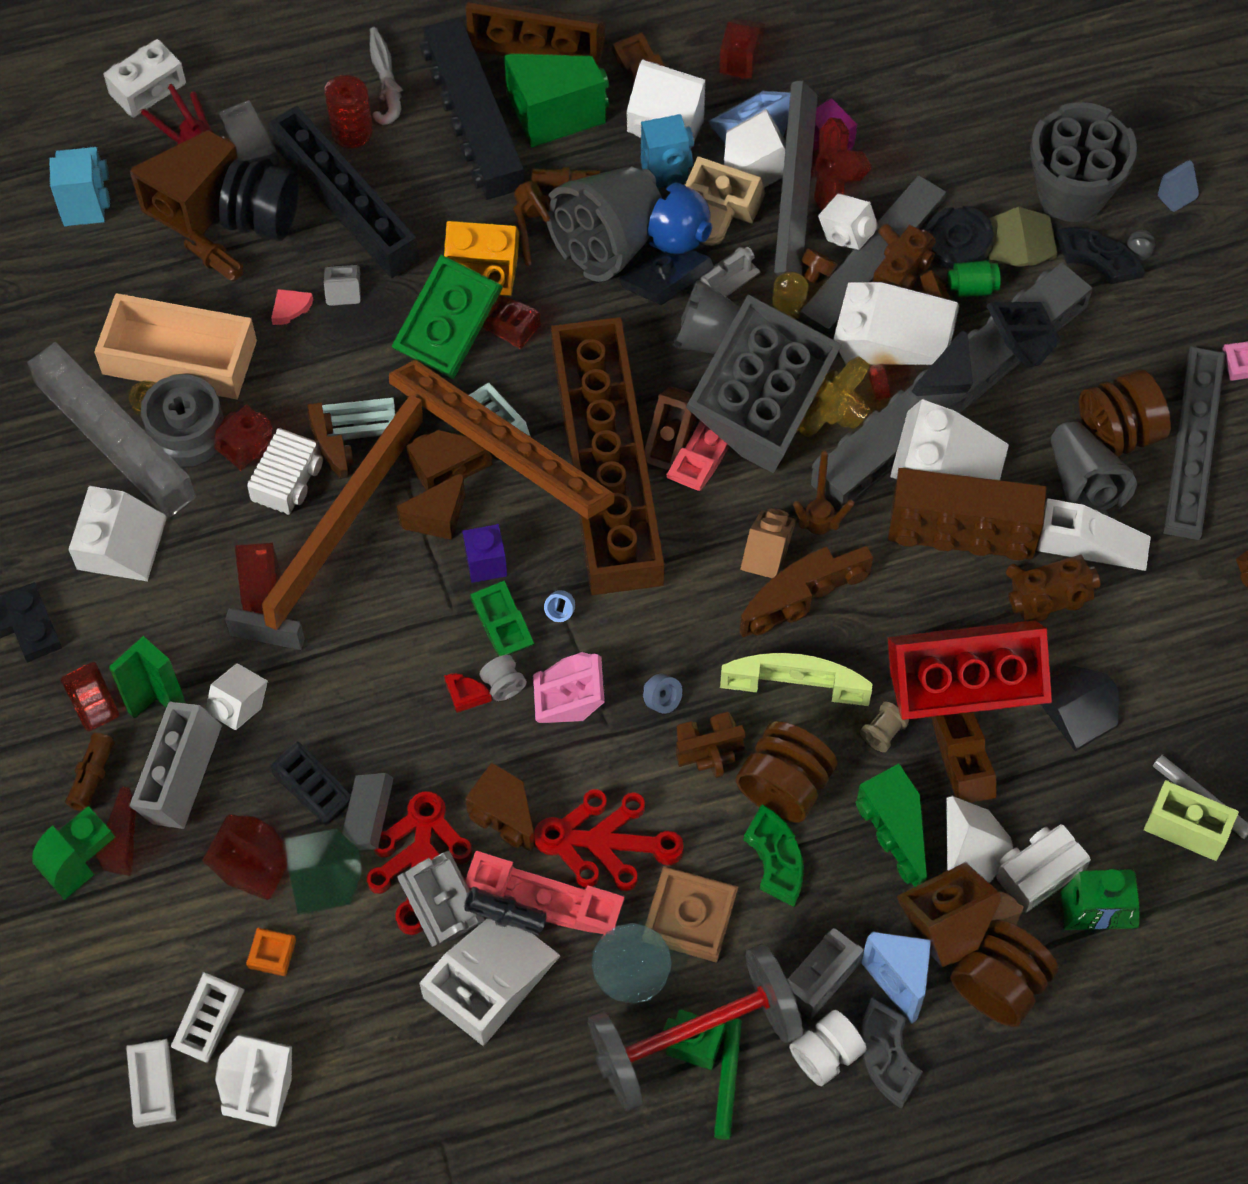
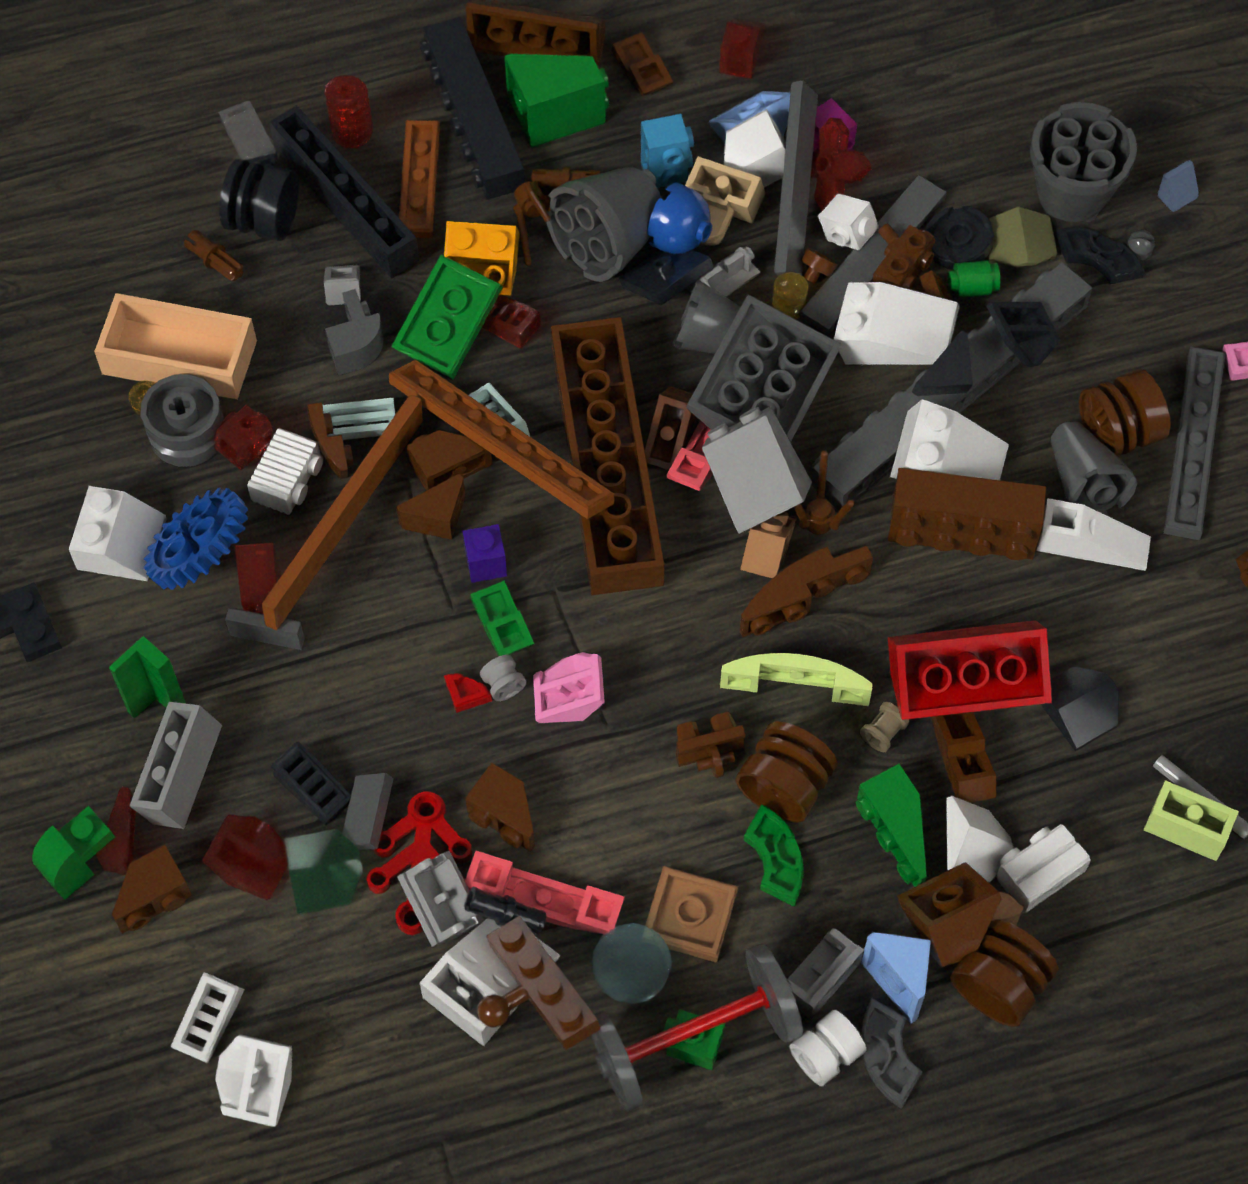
(79, 185): medium azure brick -> none
(90, 696): clear red slope -> none
(90, 771): reddish brown pin -> none
(112, 430): clear brick -> none
(144, 78): white brick -> none
(148, 889): none -> reddish brown slope
(151, 1083): white tile -> none
(185, 182): reddish brown slope -> none
(190, 126): dark red plant -> none
(196, 538): none -> blue gear
(236, 696): white brick -> none
(271, 951): orange tile -> none
(290, 305): coral tile -> none
(357, 341): none -> dark grey brick
(390, 89): light grey piece -> none
(420, 177): none -> dark orange tile
(539, 982): none -> reddish brown plate
(552, 603): light blue hinge -> none
(603, 840): red plant -> none
(662, 693): sand blue tile -> none
(665, 93): white slope -> none
(728, 1079): green bar -> none
(755, 468): none -> light grey slope
(838, 400): clear yellow plant -> none
(879, 382): clear red tile -> none
(1052, 587): reddish brown brick -> none
(1105, 900): green torso -> none

